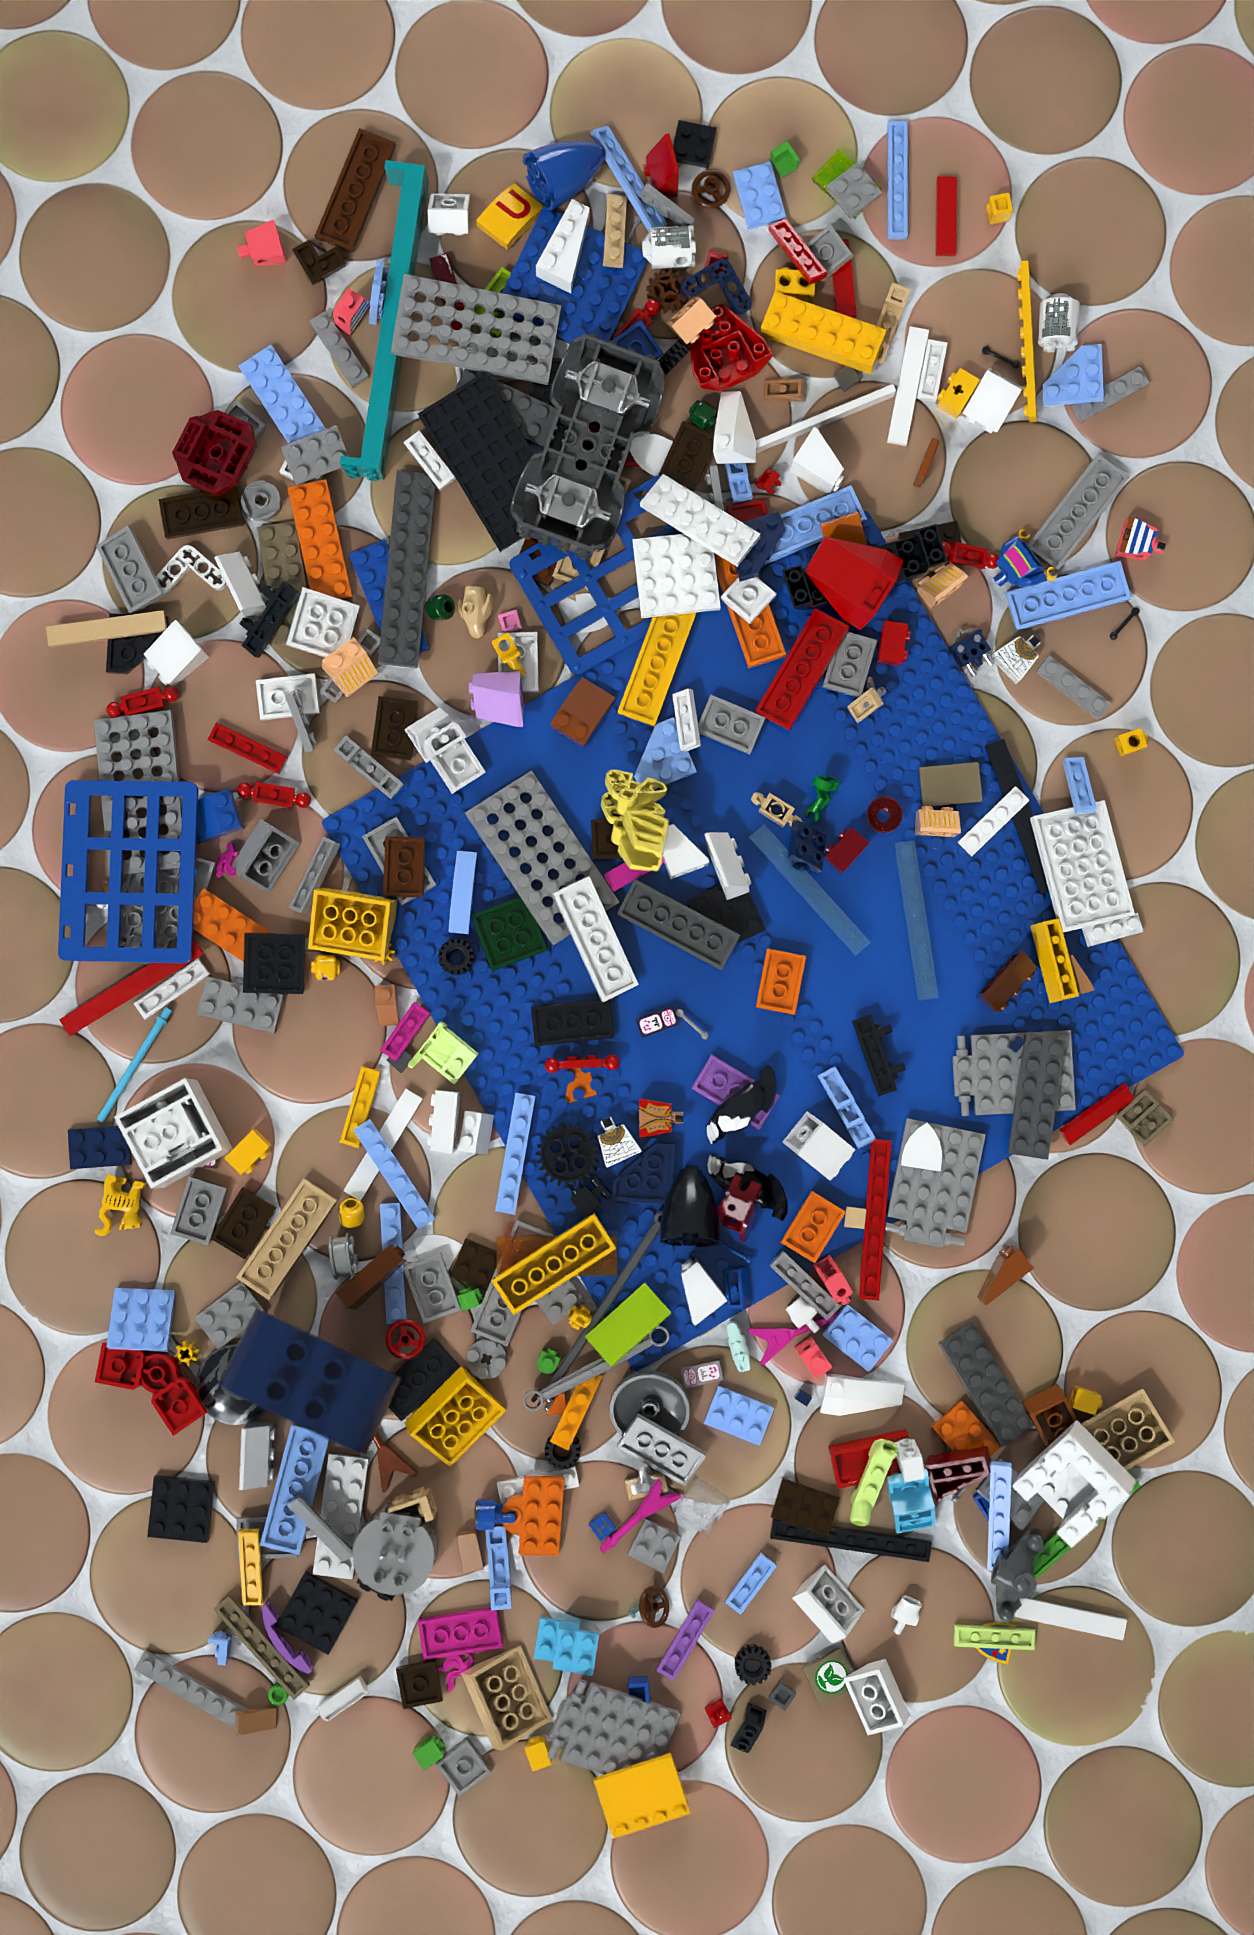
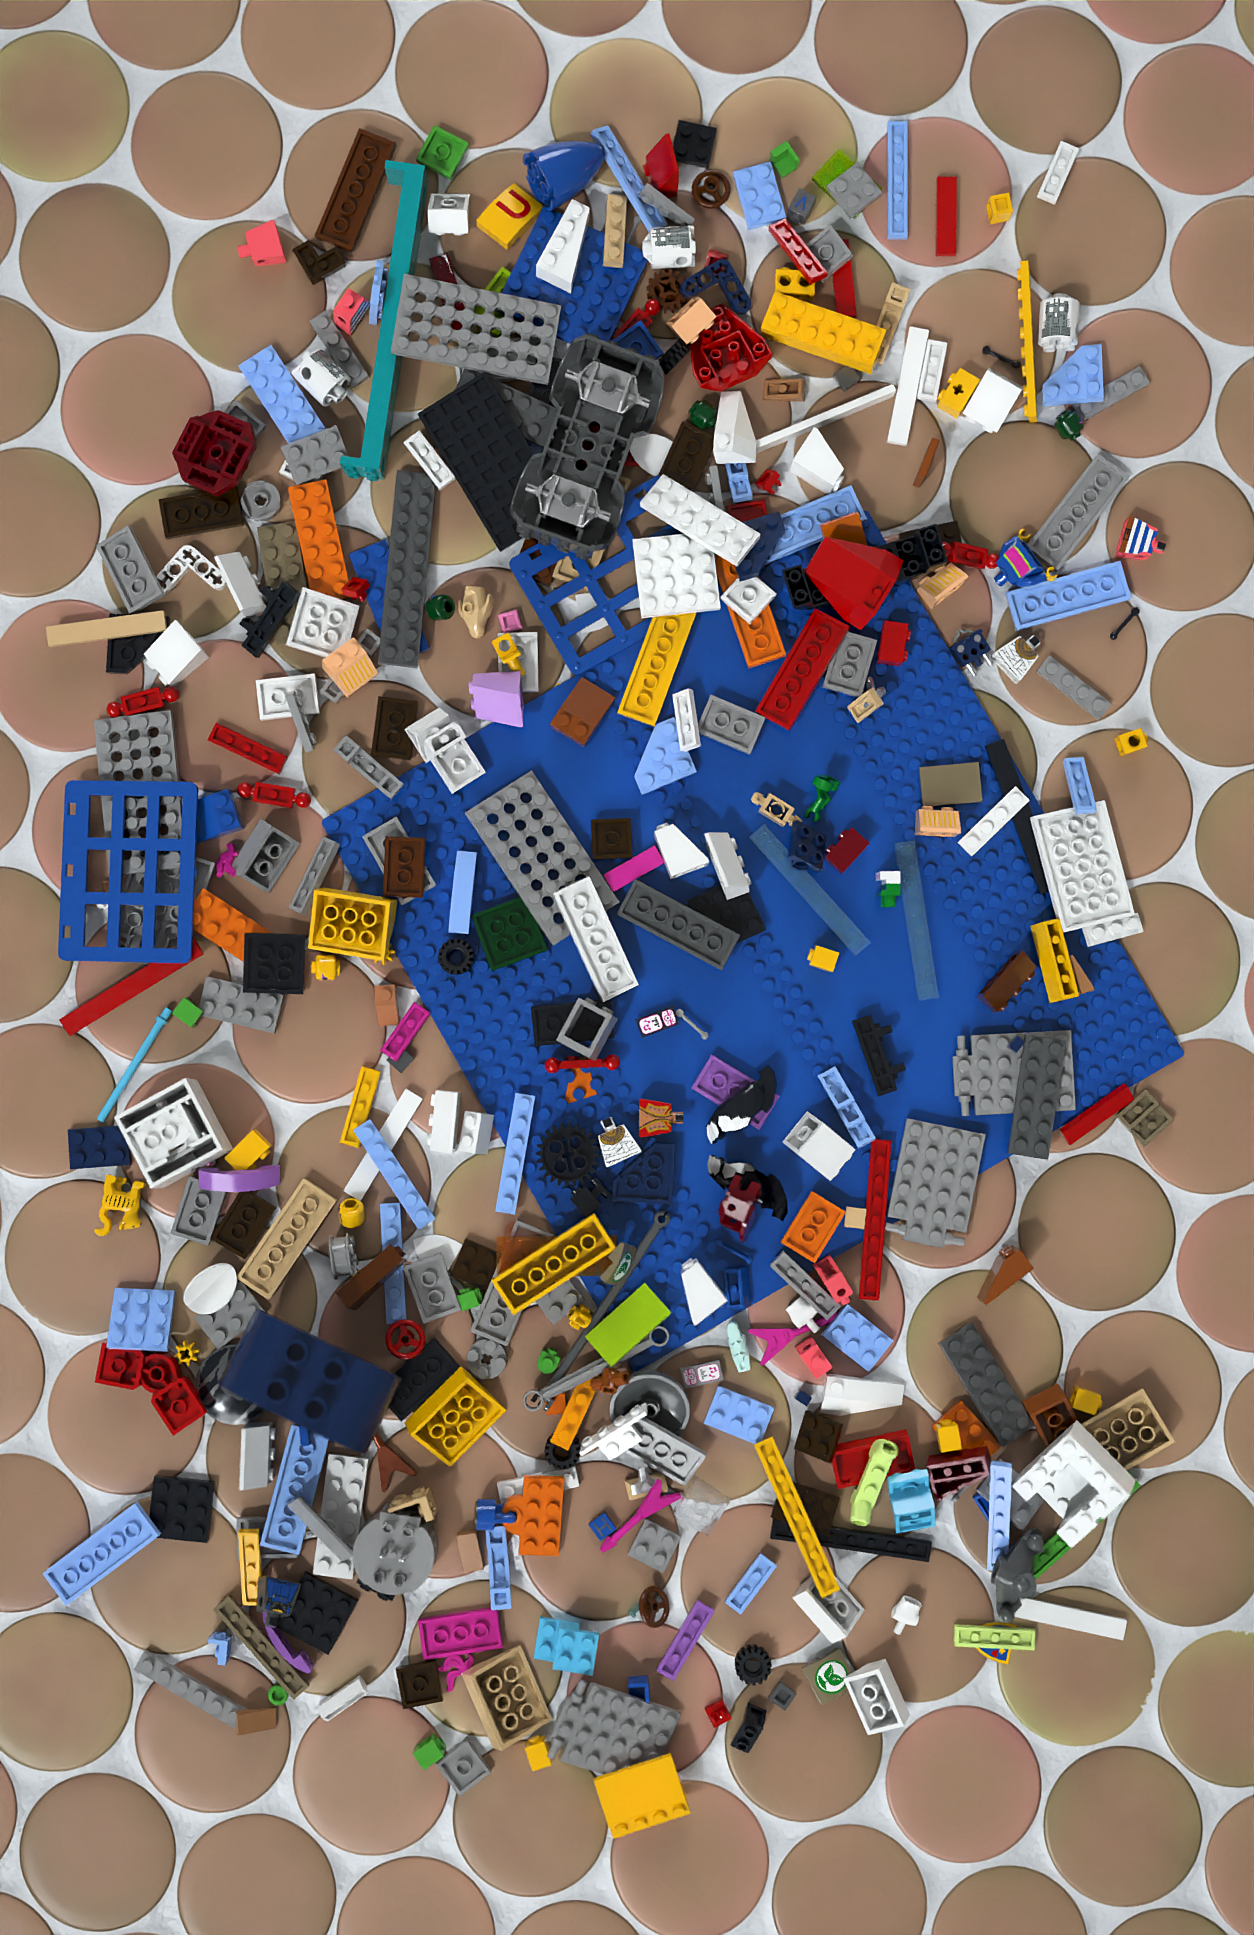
(101, 1553): none -> light blue plate
(172, 988): white tile -> none
(187, 1012): none -> bright green panel
(211, 1289): none -> white piece
(239, 1180): none -> medium lavender slope
(276, 1598): none -> torso
(304, 1436): none -> blue tile
(322, 377): none -> white cylinder
(356, 588): none -> red tile
(442, 152): none -> bright green plate
(445, 1053): yellowish green piece -> none
(601, 1036): none -> light grey window
(610, 1381): none -> dark orange axle
(617, 1436): none -> white bracket
(622, 1259): none -> dark tan slope
(641, 826): light yellow piece -> none
(690, 1212): black cylinder -> none
(780, 981): orange plate -> none
(796, 1517): none -> yellow plate
(801, 207): none -> flat silver brick
(818, 1436): none -> dark brown plate
(822, 958): none -> yellow brick
(890, 887): none -> green hips
(891, 807): clear red piece -> none
(910, 1460): white brick -> none
(923, 1150): white sticker -> none
(948, 1436): none -> yellow brick
(1057, 172): none -> white plate
(1069, 425): none -> dark green head

